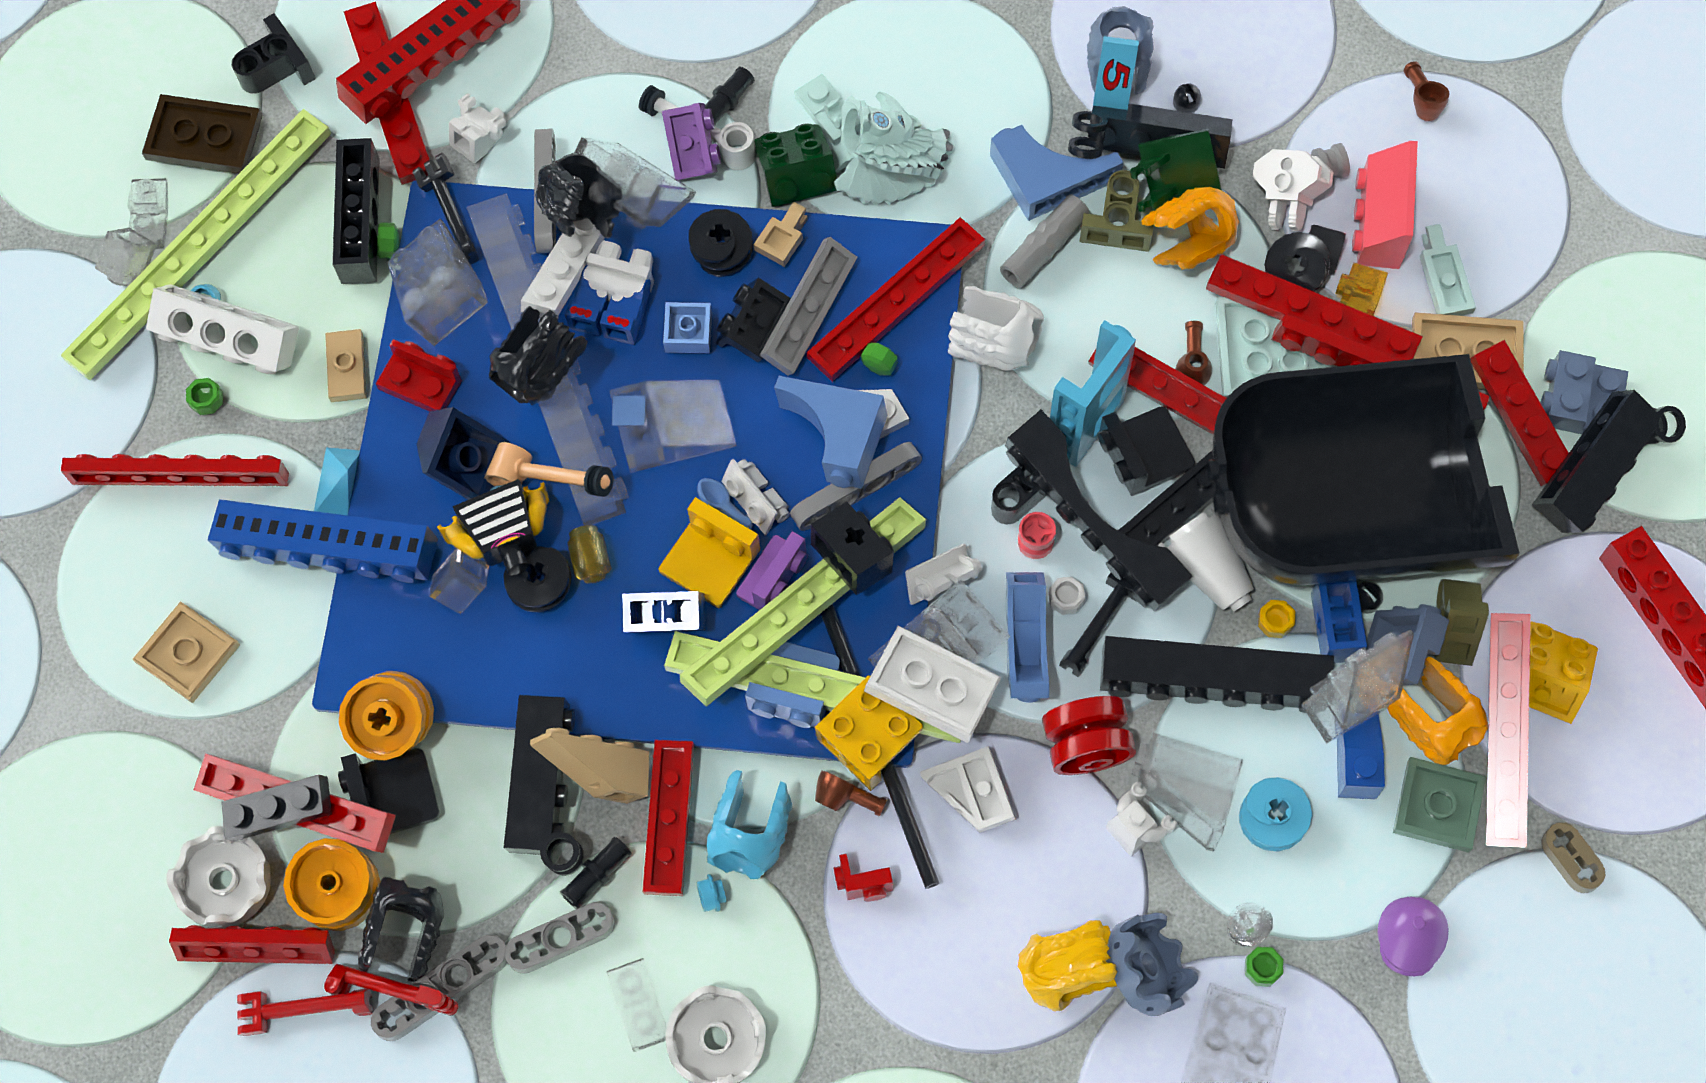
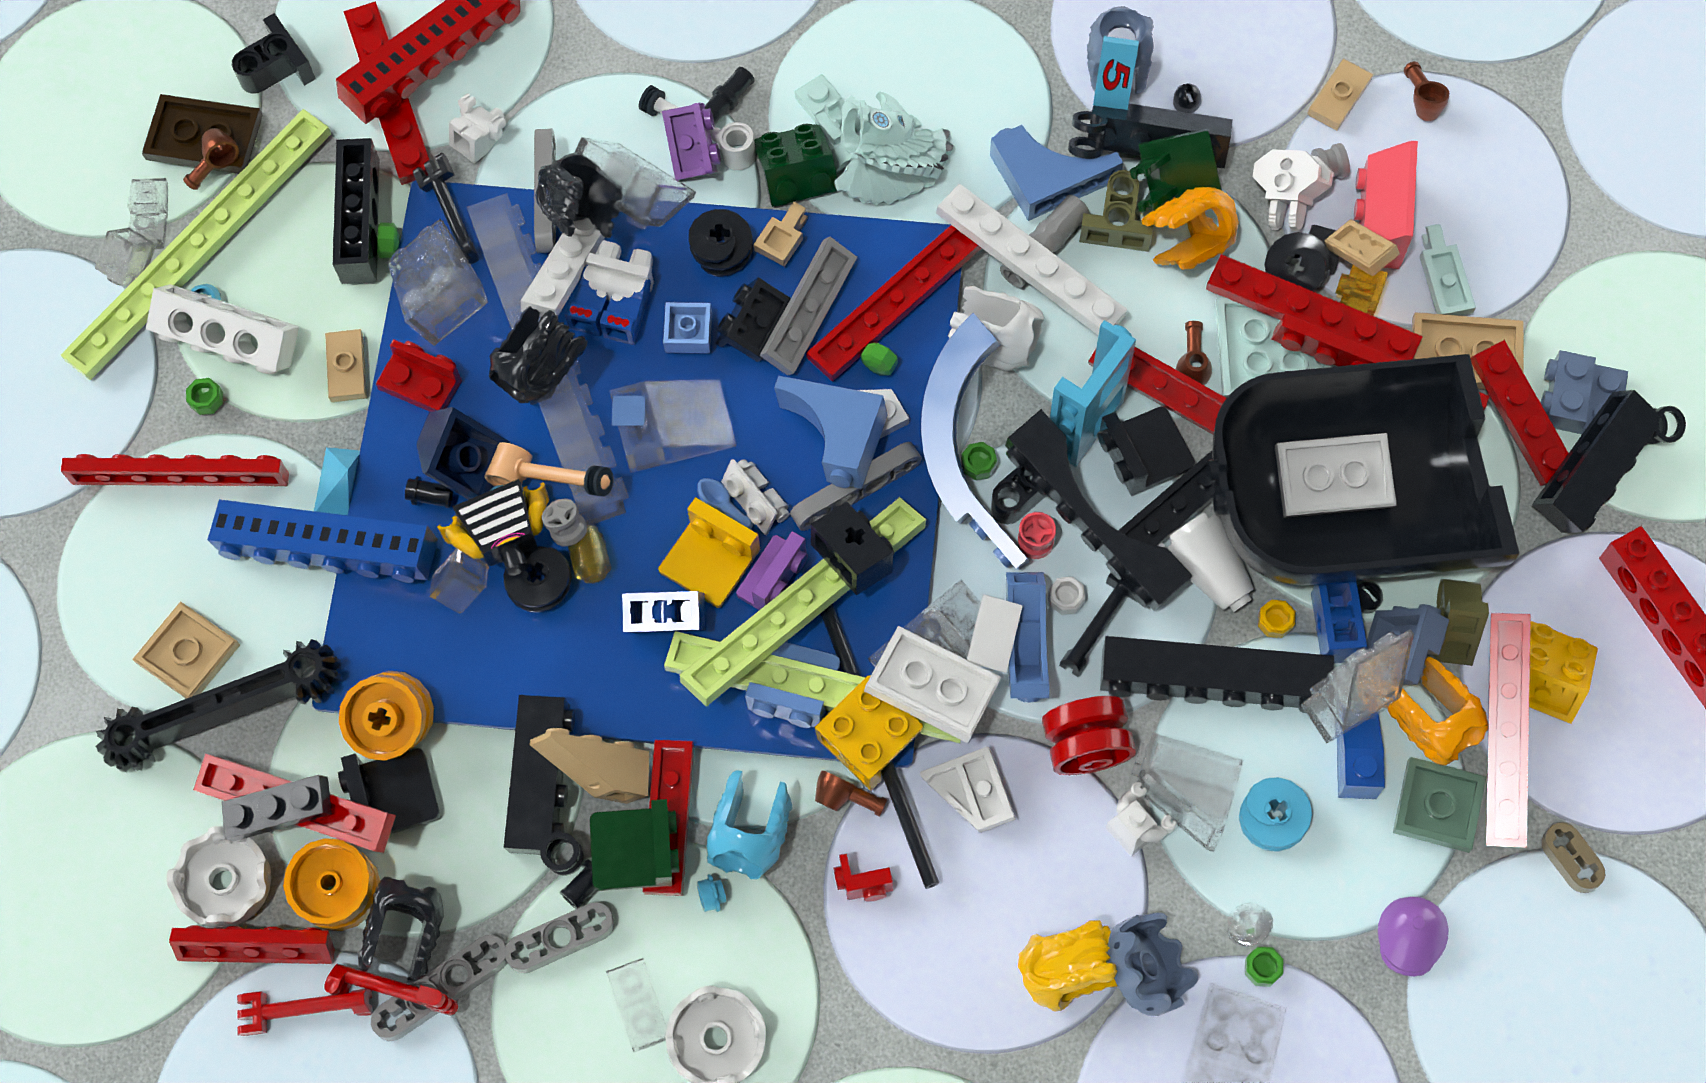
(218, 152): none -> copper bar
(218, 706): none -> black arm
(427, 492): none -> black pin
(564, 522): none -> light grey wheel
(633, 847): none -> dark green bracket
(940, 411): none -> arch
(940, 573): white hinge -> none
(979, 460): none -> bright green tile
(994, 633): none -> white sticker
(1030, 259): none -> white plate
(1335, 475): none -> white tile
(1340, 94): none -> tan plate
(1362, 247): none -> tan plate

